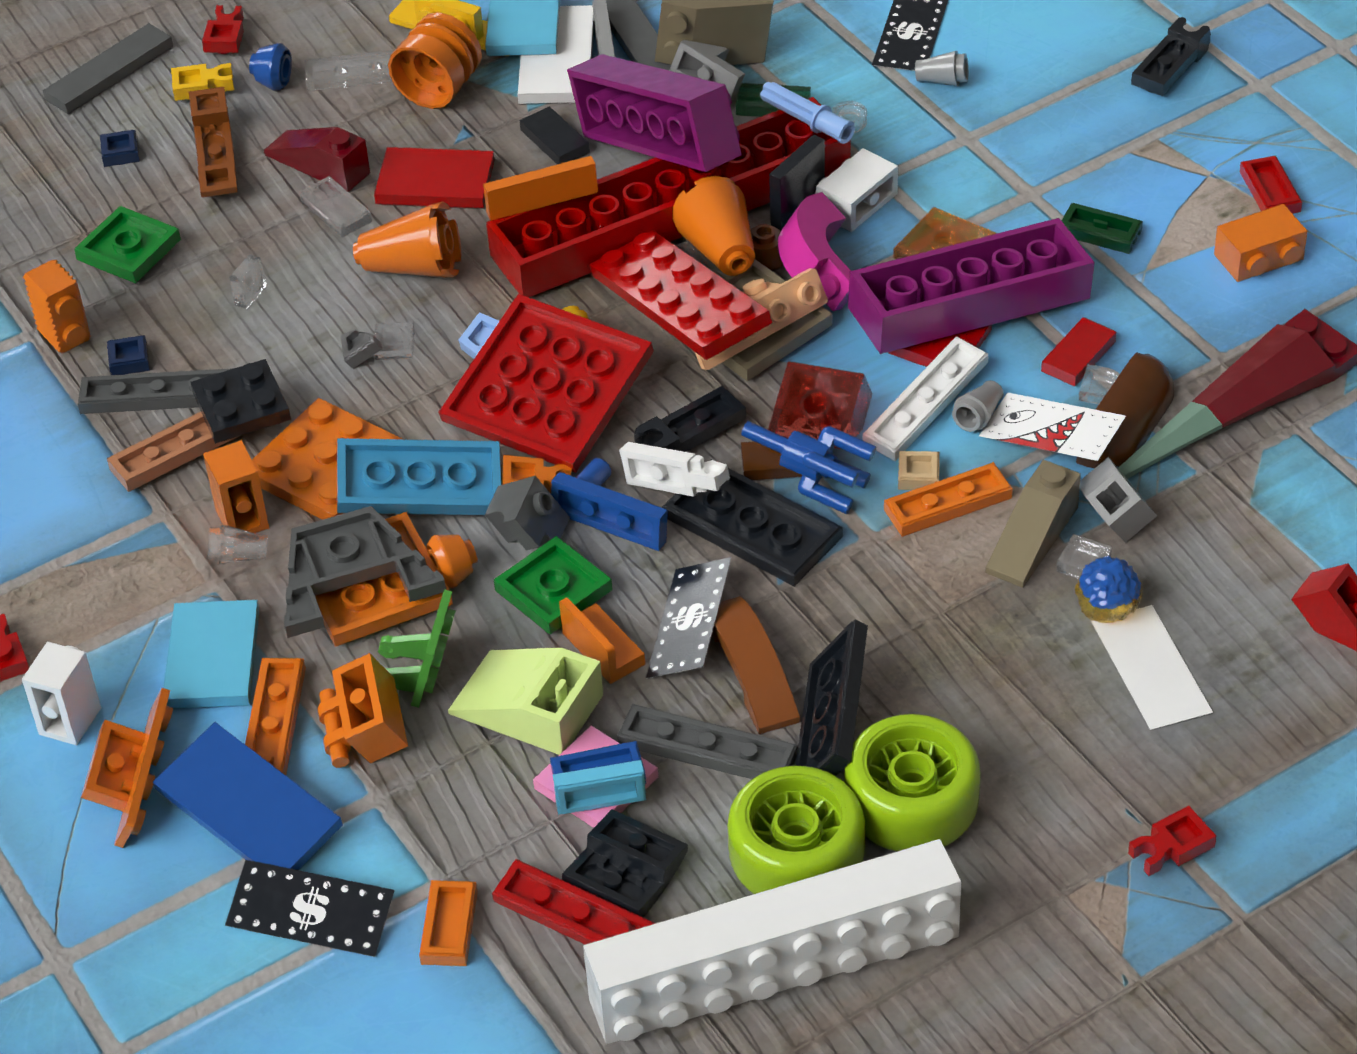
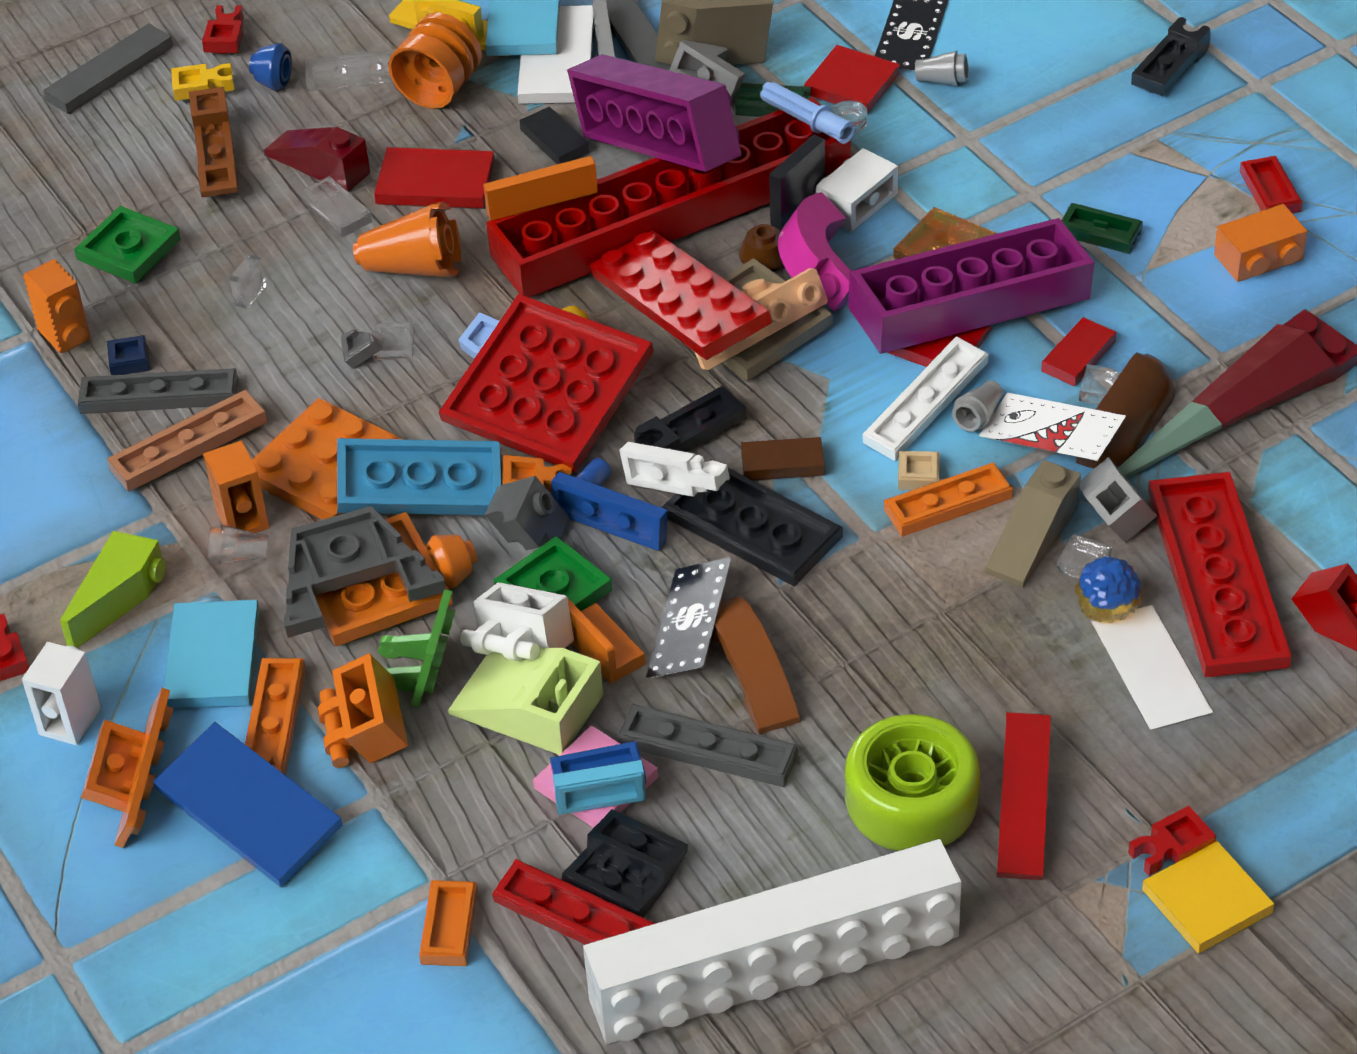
(113, 586): none -> lime slope
(119, 148): dark blue tile -> none
(240, 401): black plate -> none
(310, 908): black sticker -> none
(519, 622): none -> white brick
(717, 223): orange cone -> none
(793, 827): lime wheel -> none
(816, 460): blue plant -> none
(820, 398): clear red slope -> none
(832, 702): black tile -> none
(852, 77): none -> red tile
(1024, 796): none -> red slope
(1207, 897): none -> yellow tile
(1218, 575): none -> red plate

